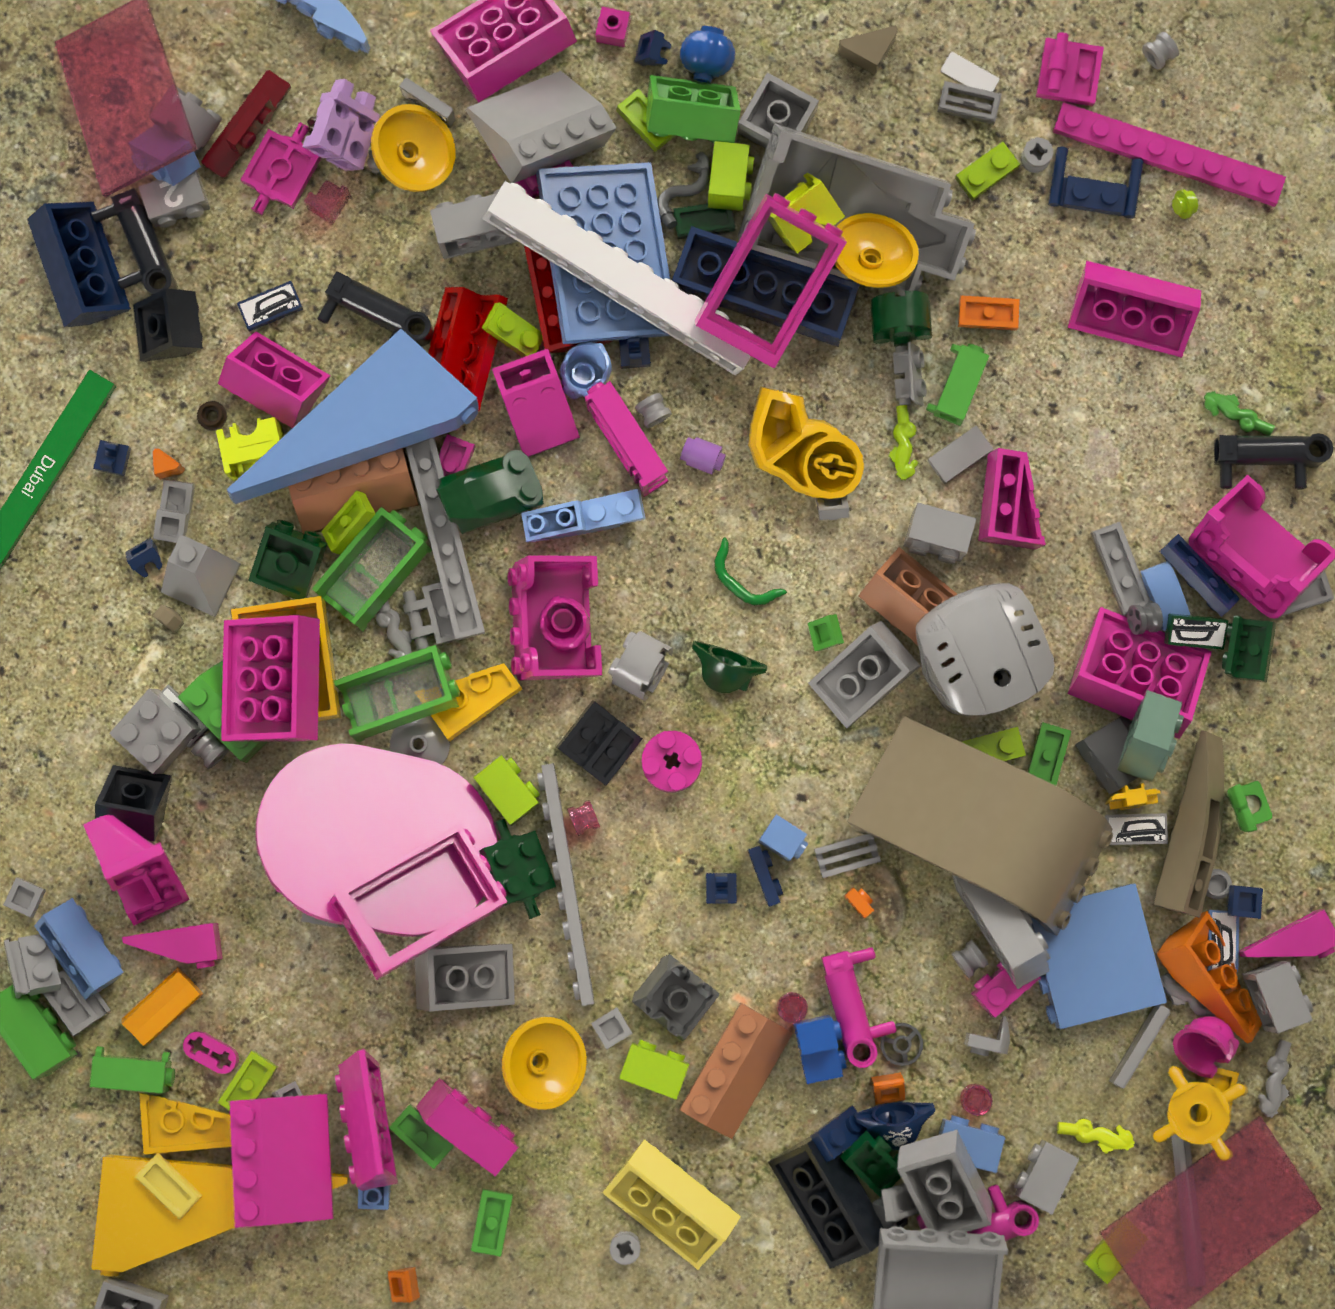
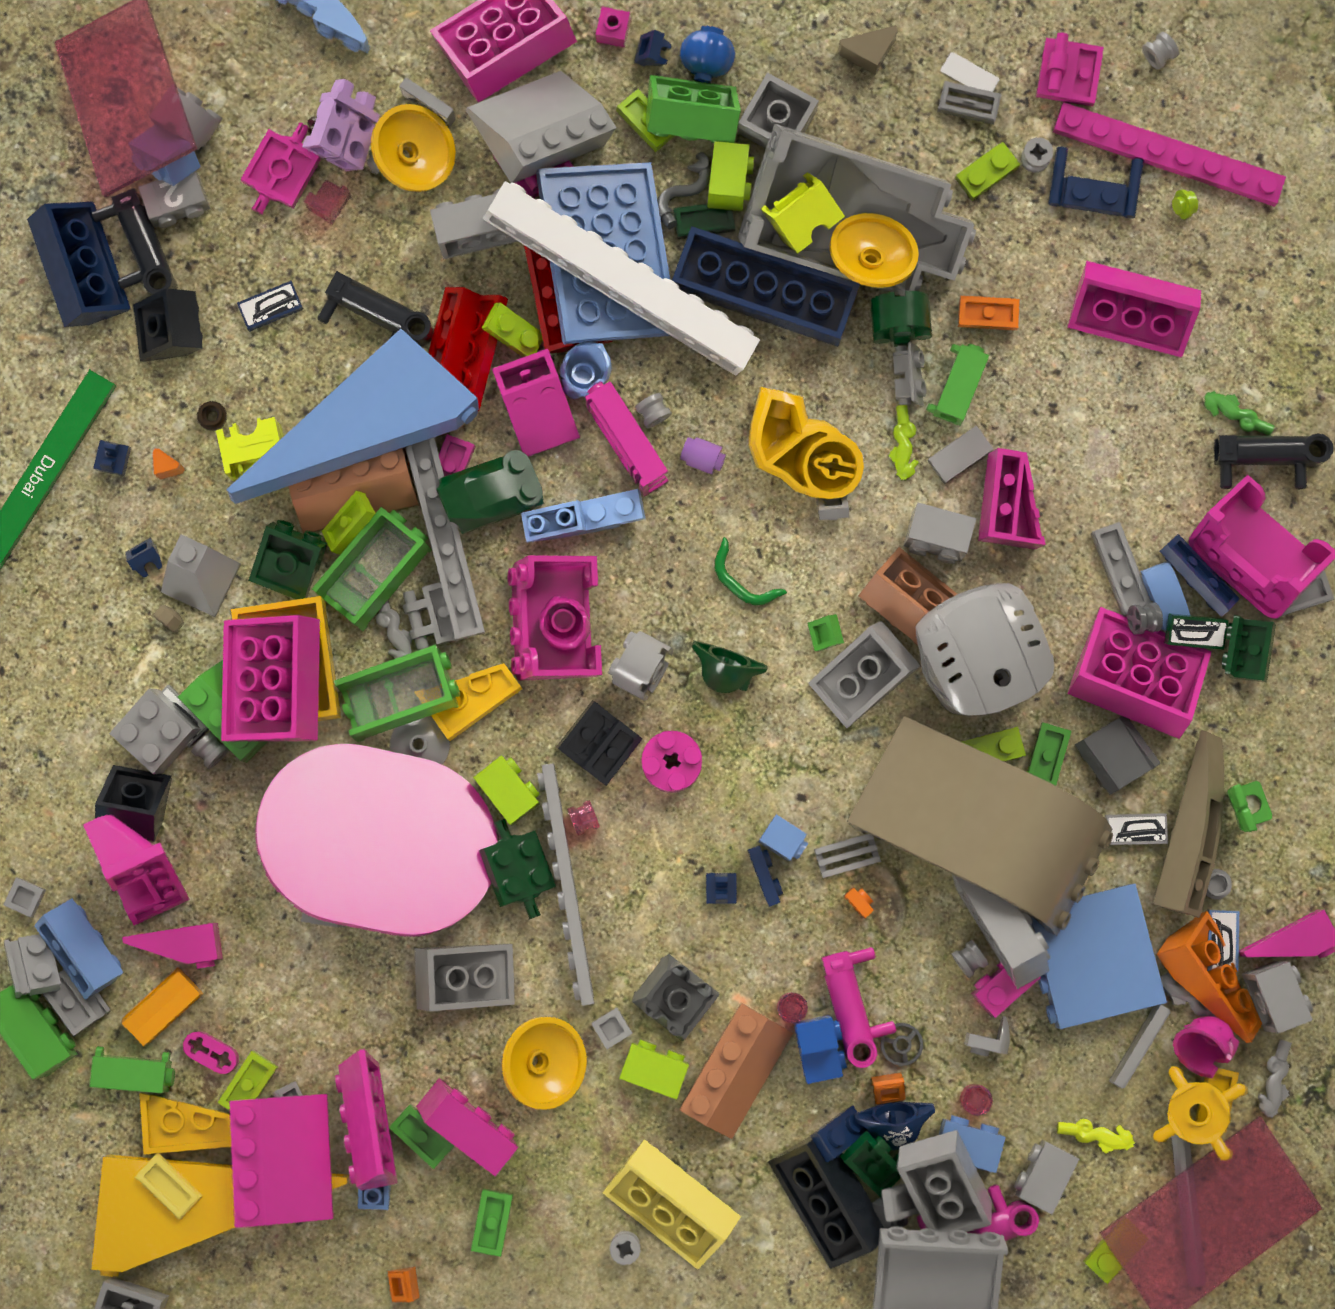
(174, 510): light grey slope -> none
(246, 124): dark red bracket -> none
(273, 379): dark pink slope -> none
(363, 933): door -> none
(634, 353): dark blue tile -> none
(740, 337): dark pink door -> none
(1133, 798): yellow piece -> none
(1151, 736): sand green brick -> none
(1244, 901): dark blue tile -> none

